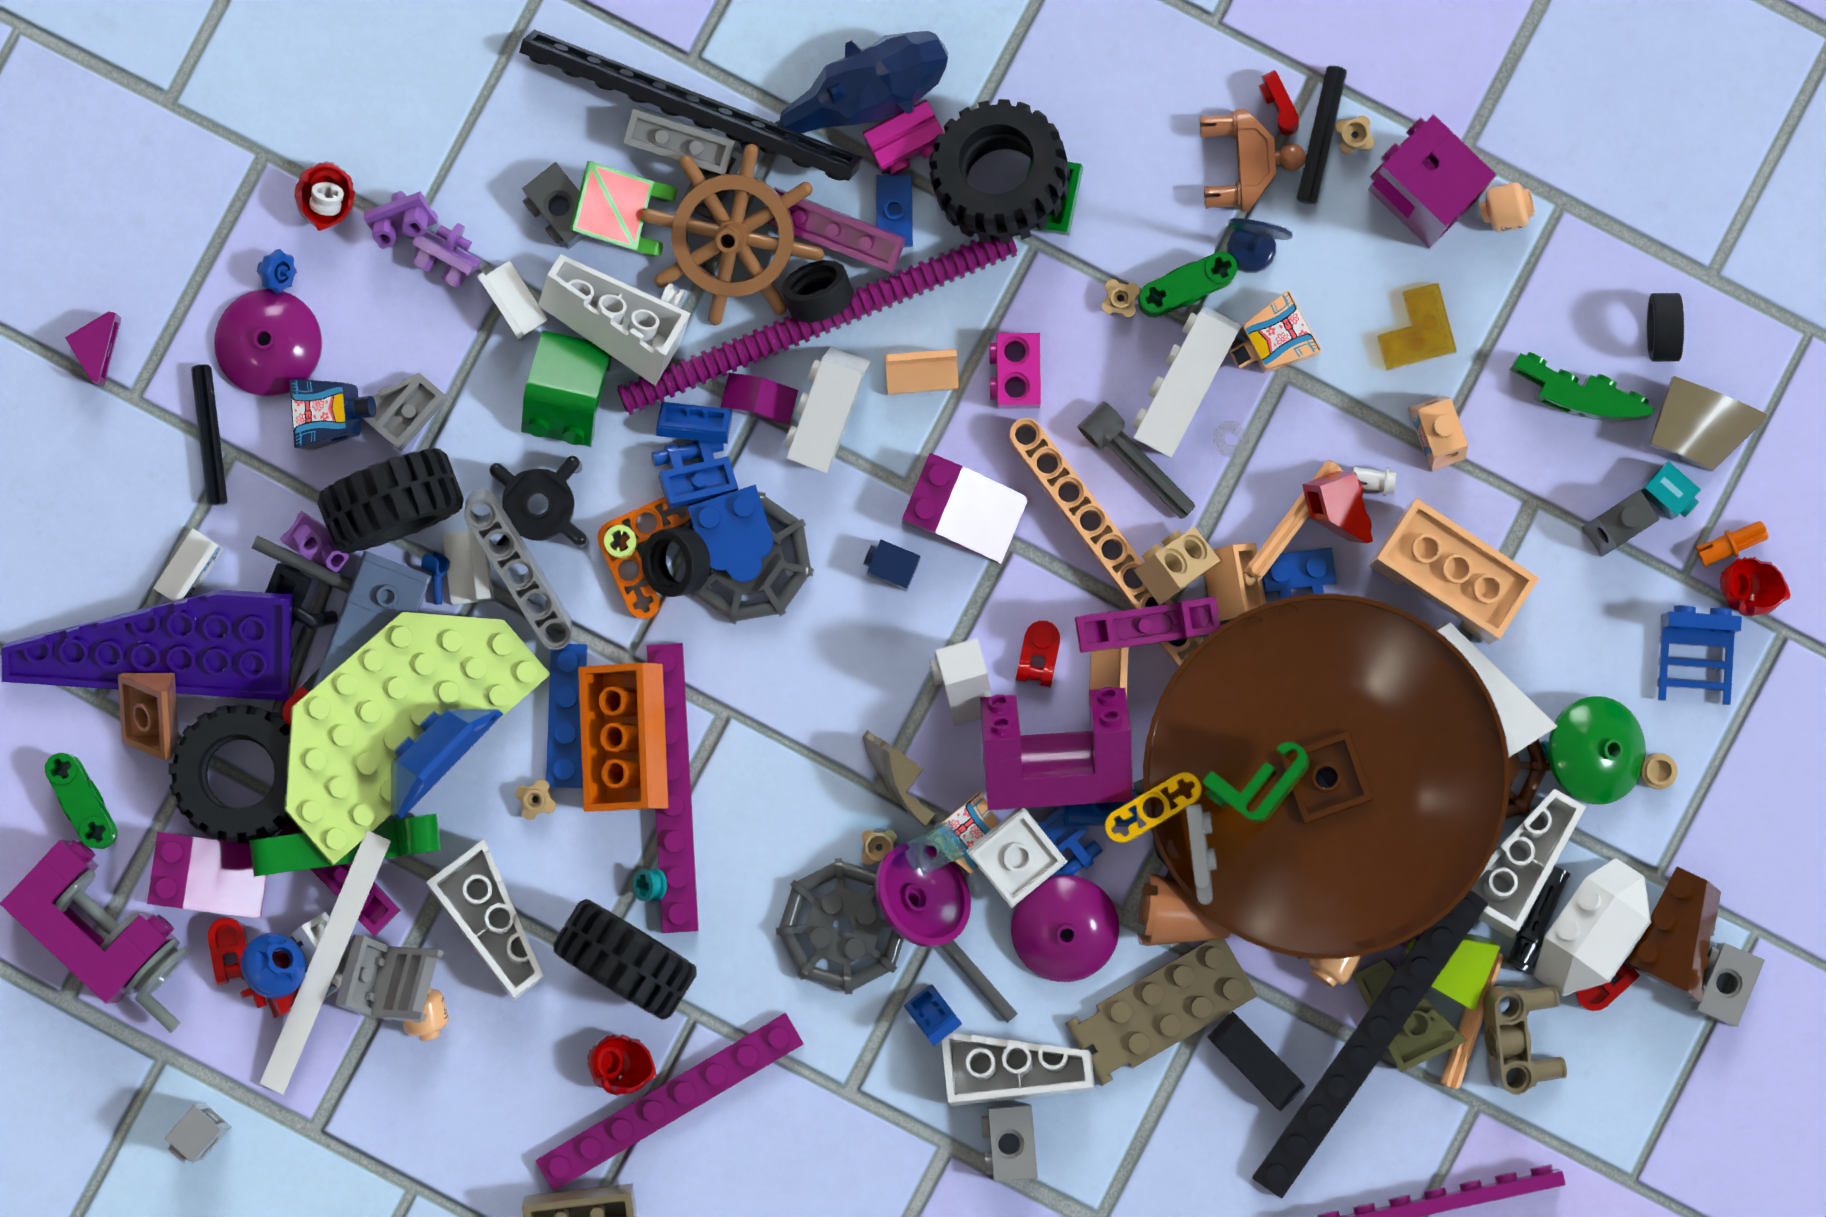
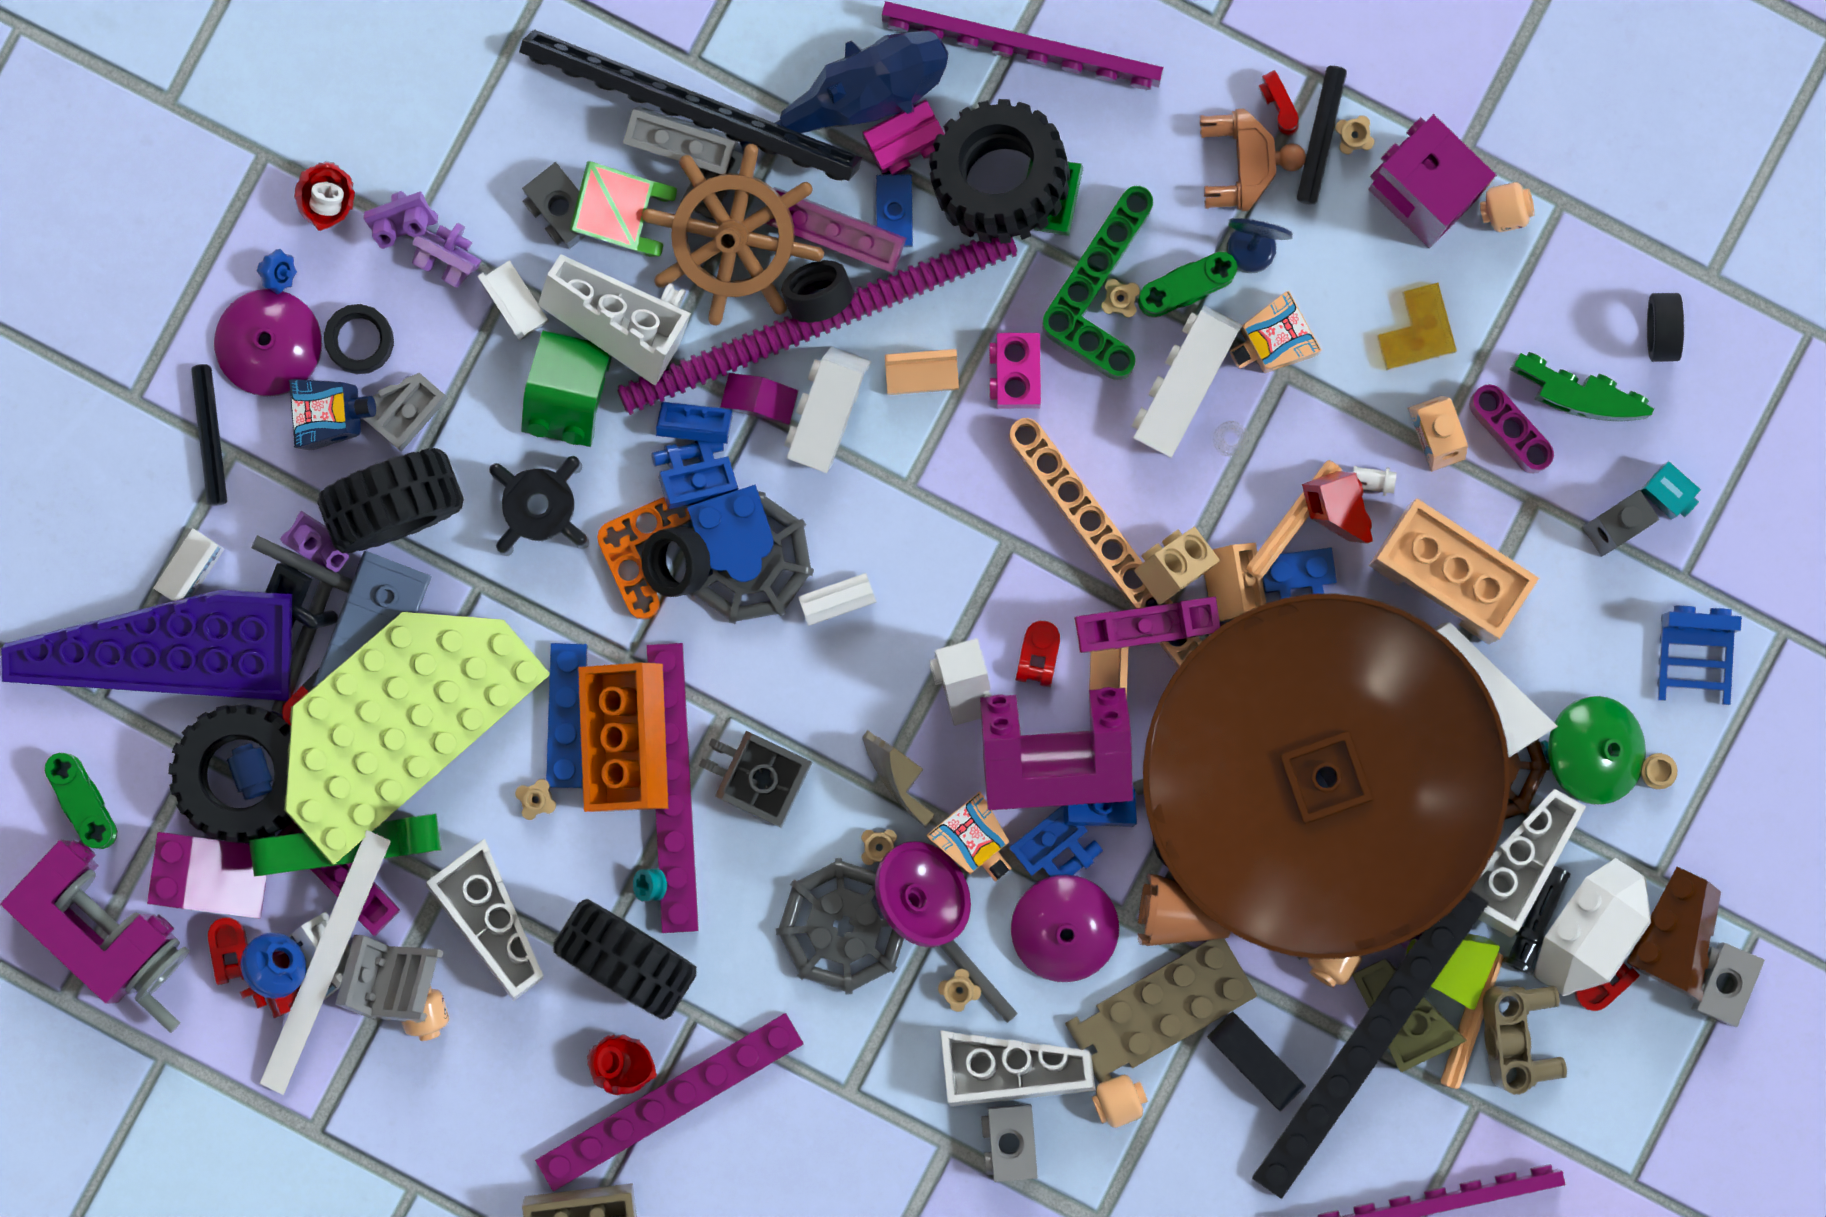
(95, 345): magenta slope -> none
(149, 712): nougat slope -> none
(196, 1133): light grey brick -> none
(250, 771): none -> dark blue brick
(332, 331): none -> black tyre
(434, 752): blue wedge -> none
(438, 566): blue hand -> none
(468, 570): white panel -> none
(519, 585): light grey beam -> none
(609, 539): yellowish green bush -> none
(741, 788): none -> dark grey hinge
(837, 599): none -> white axle
(891, 564): dark blue brick -> none
(932, 1014): blue plate -> none
(943, 839): clear light blue brick -> none
(959, 1000): none -> tan plate
(964, 508): slope -> none
(1016, 856): white tile -> none
(1037, 49): none -> magenta plate
(1093, 282): none -> green beam
(1105, 428): dark grey axle -> none
(1119, 1101): none -> light nougat head
(1125, 814): yellow beam -> none
(1203, 857): light grey hinge -> none
(1223, 793): green piece -> none
(1528, 436): none -> magenta beam
(1702, 424): dark tan slope -> none
(1731, 543): orange axle -> none
(1753, 586): red hair -> none

